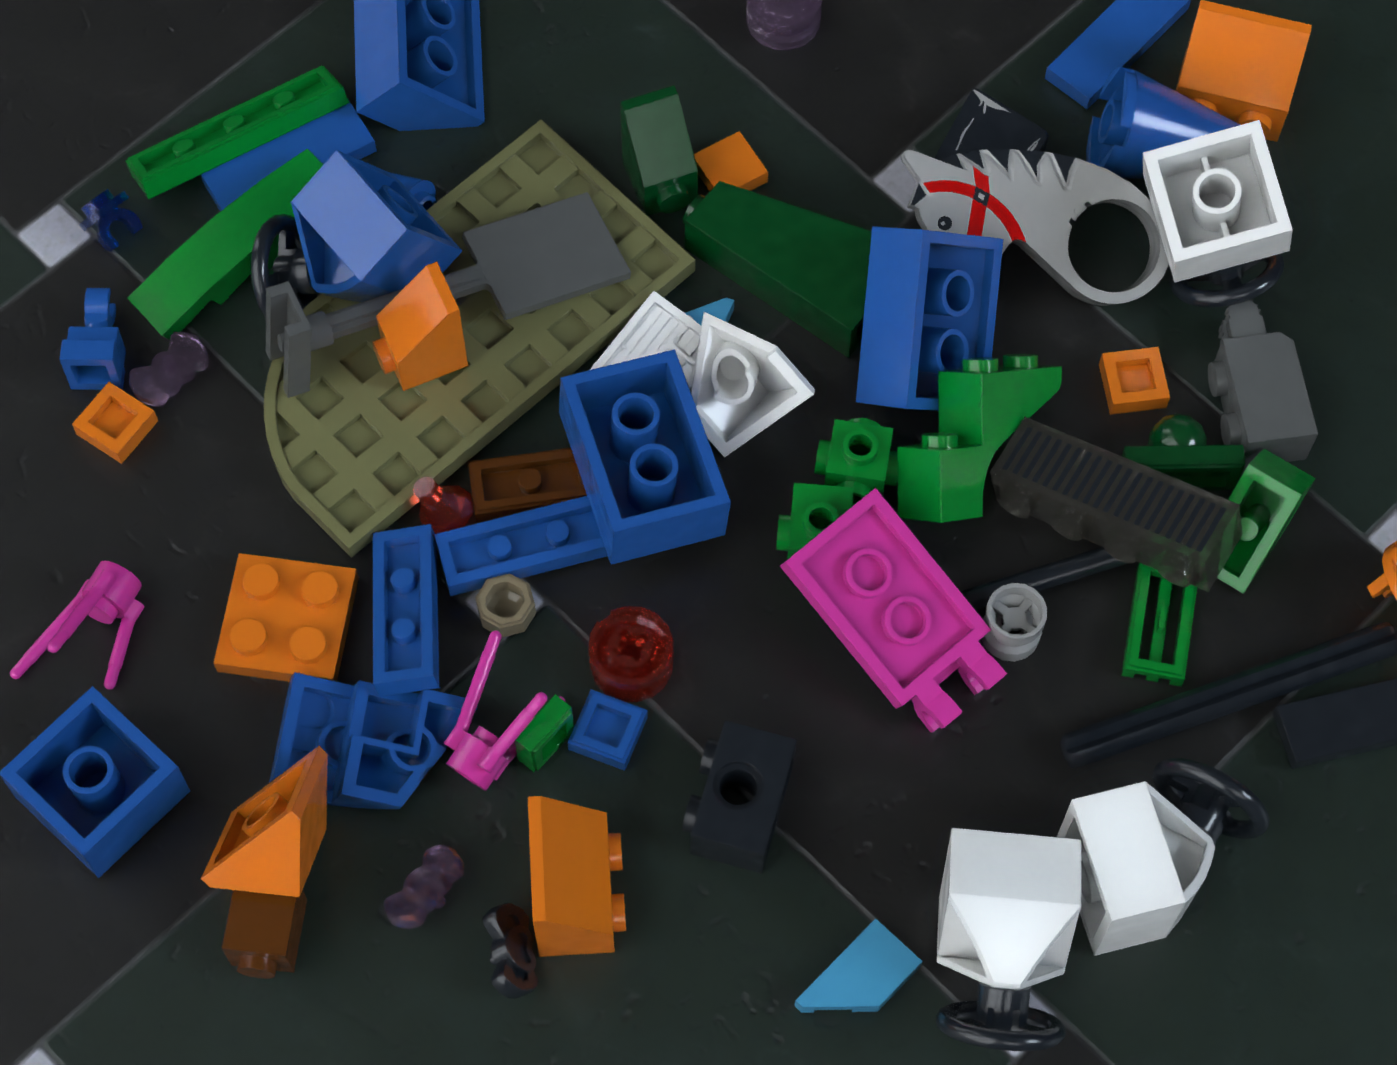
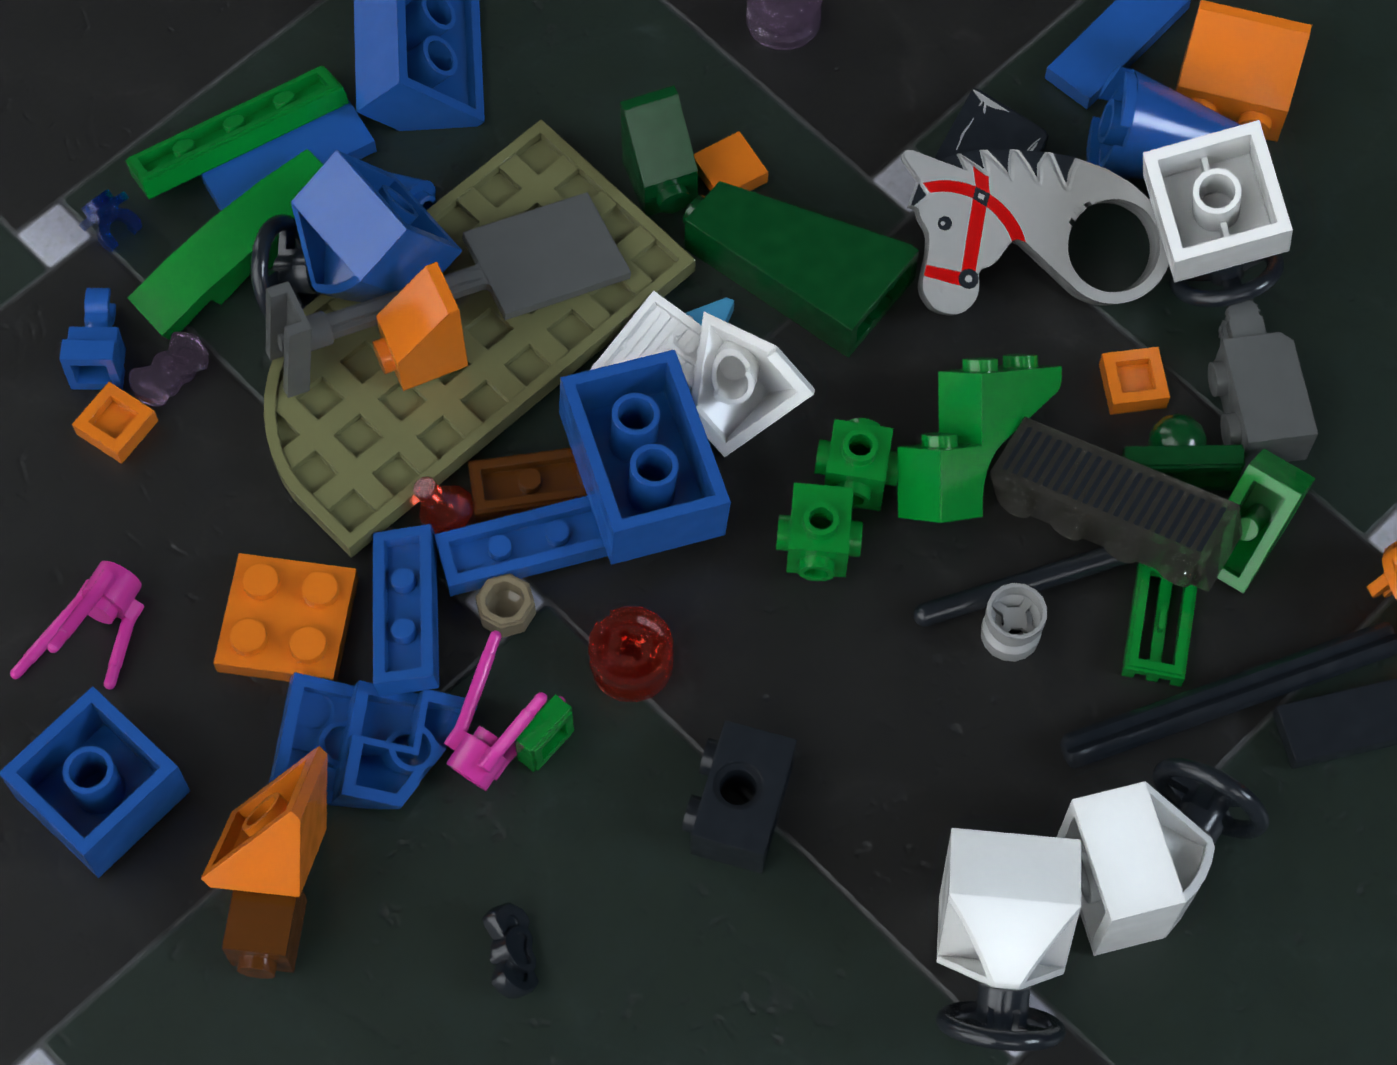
(425, 887): clear purple piece -> none
(573, 878): orange slope -> none
(607, 730): blue tile -> none
(863, 974): dark azure tile -> none
(894, 609): dark pink tile -> none
(925, 312): blue slope -> none

